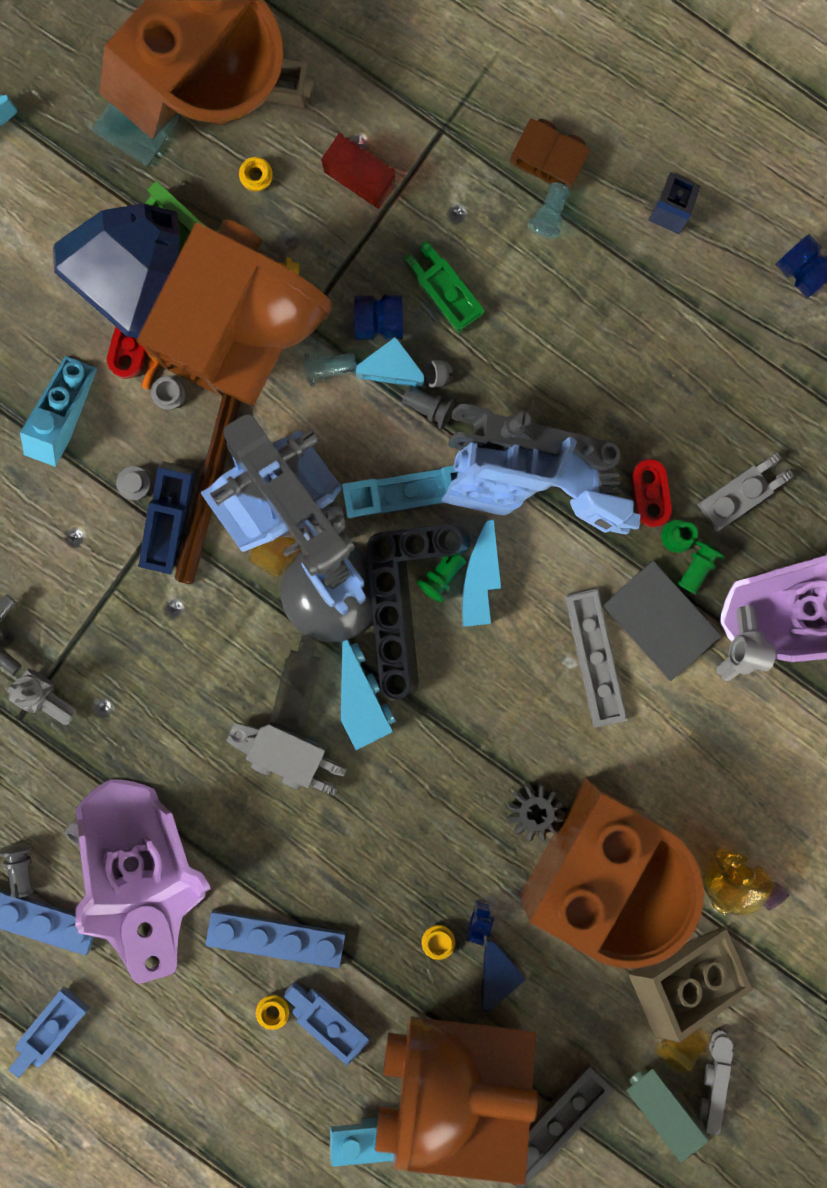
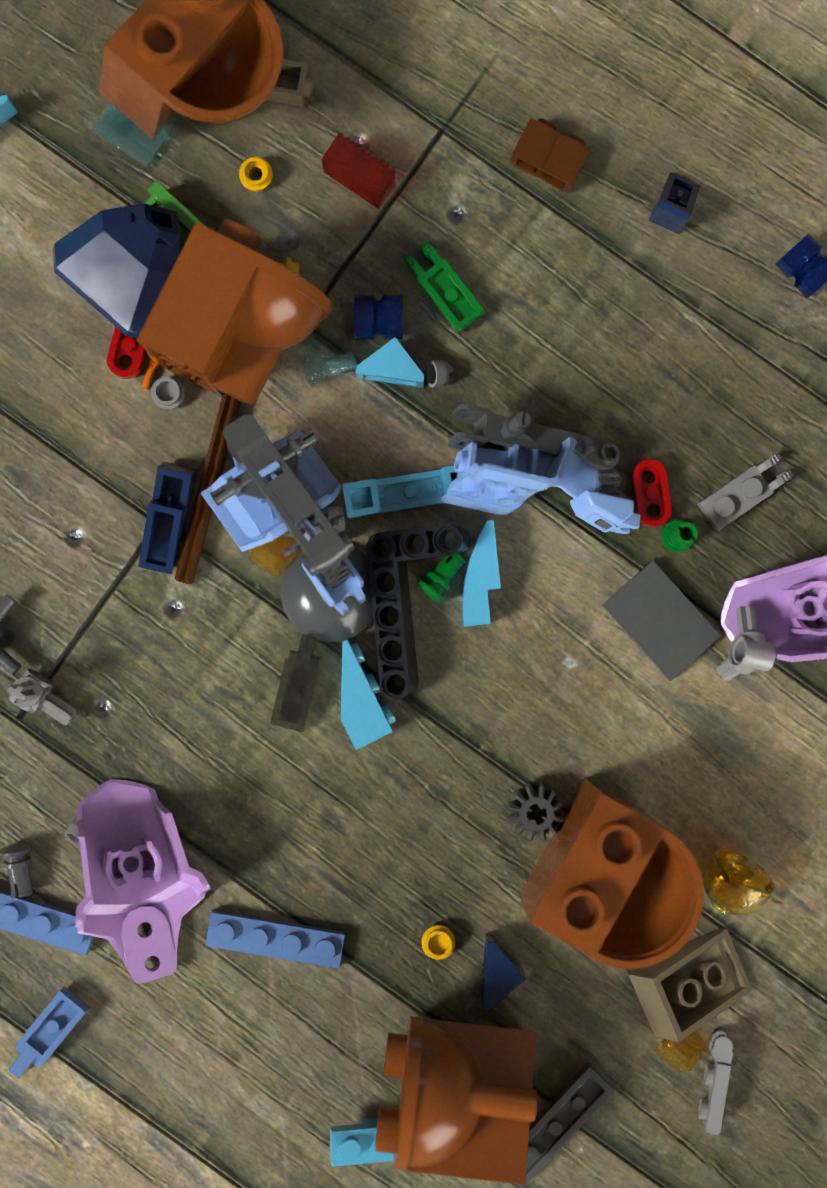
(57, 412): medium azure slope -> none
(133, 483): light grey plate -> none
(268, 1021): yellow plate -> none
(285, 754): light grey hinge -> none
(327, 1023): medium blue hinge -> none
(429, 405): dark grey pin -> none
(479, 924): clear blue plate -> none
(549, 216): clear light blue pin -> none
(595, 658): light grey tile -> none
(667, 1114): sand green slope -> none
(700, 566): green pin -> none
(777, 897): hinge -> none

